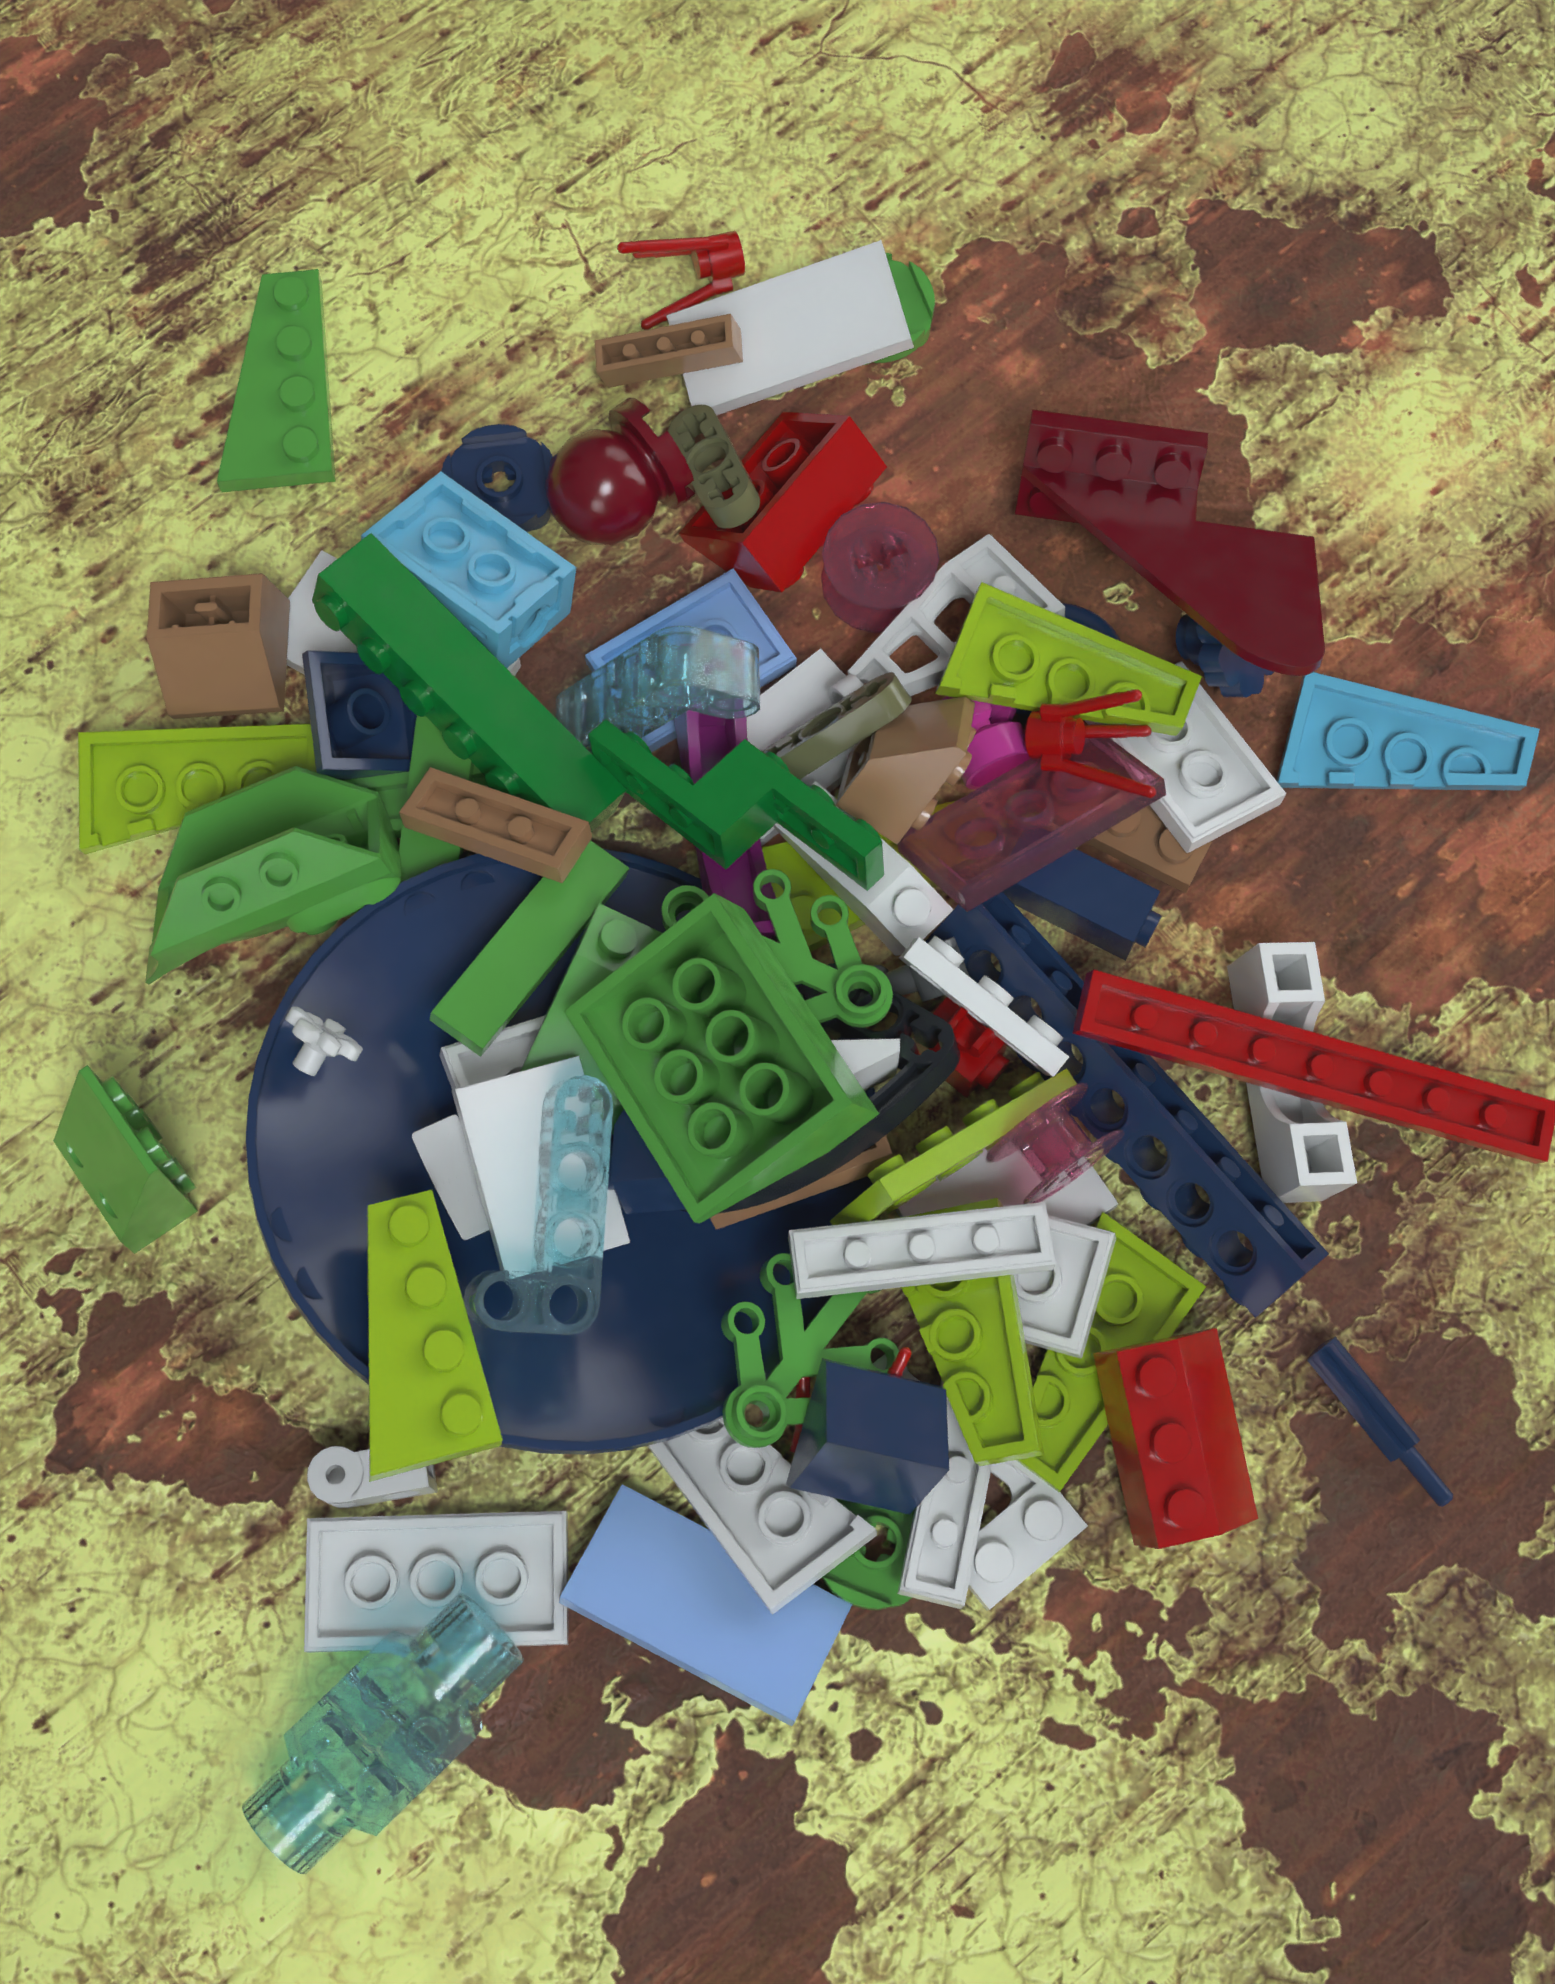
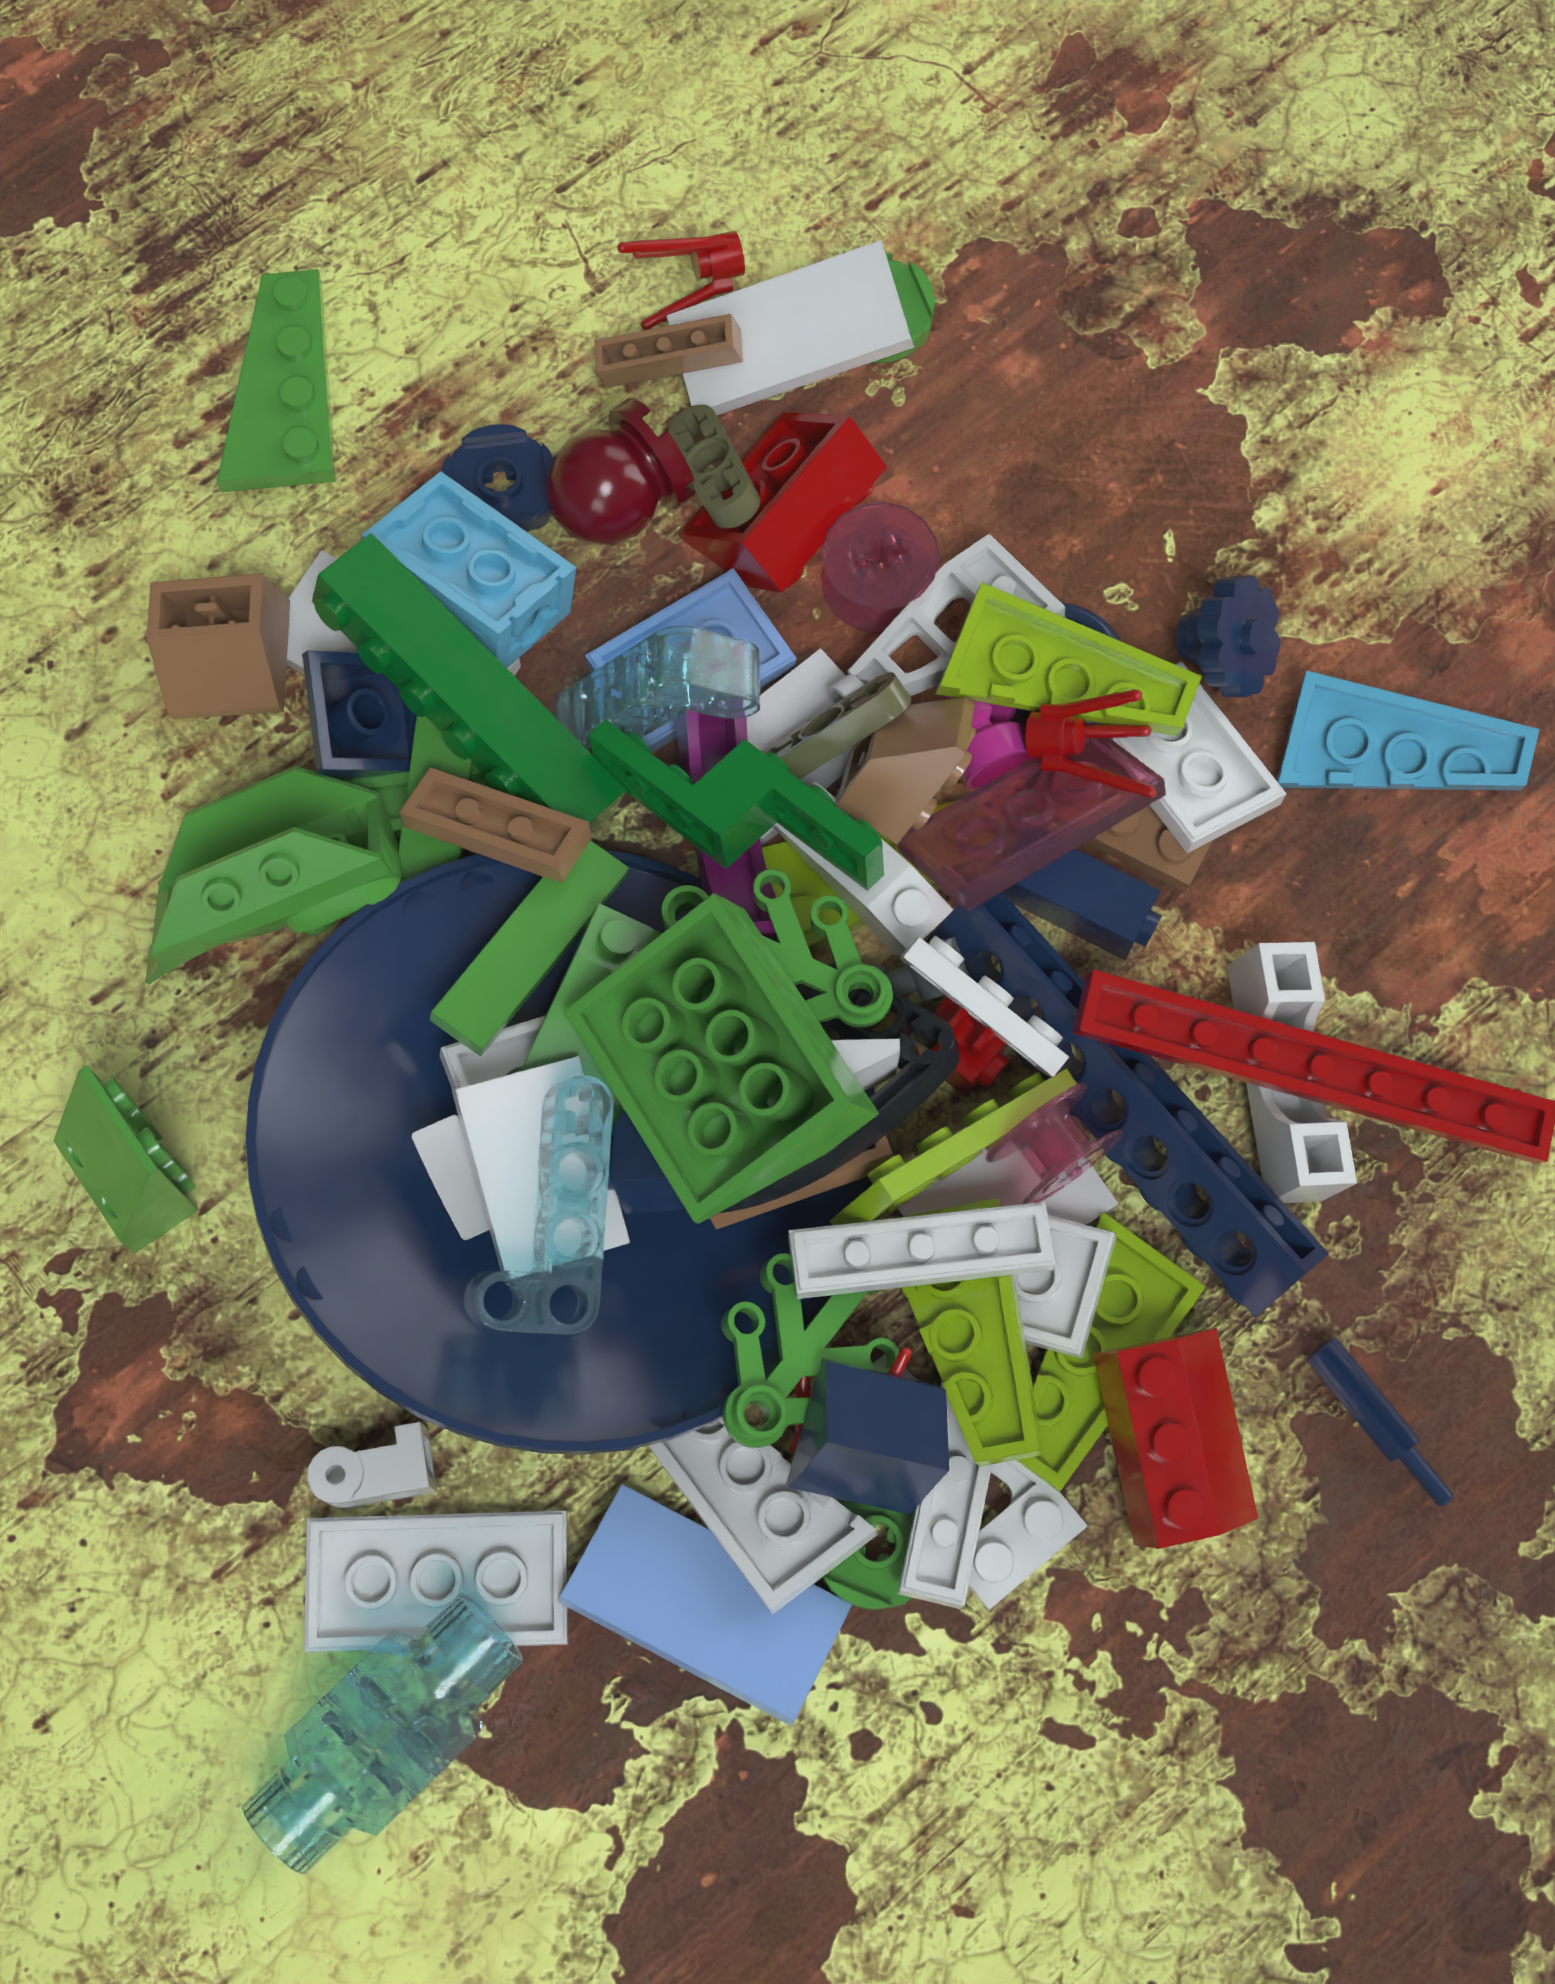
(148, 779): lime wing -> none
(319, 1040): white plant -> none
(423, 1360): lime wing -> none
(1139, 498): dark red piece -> none

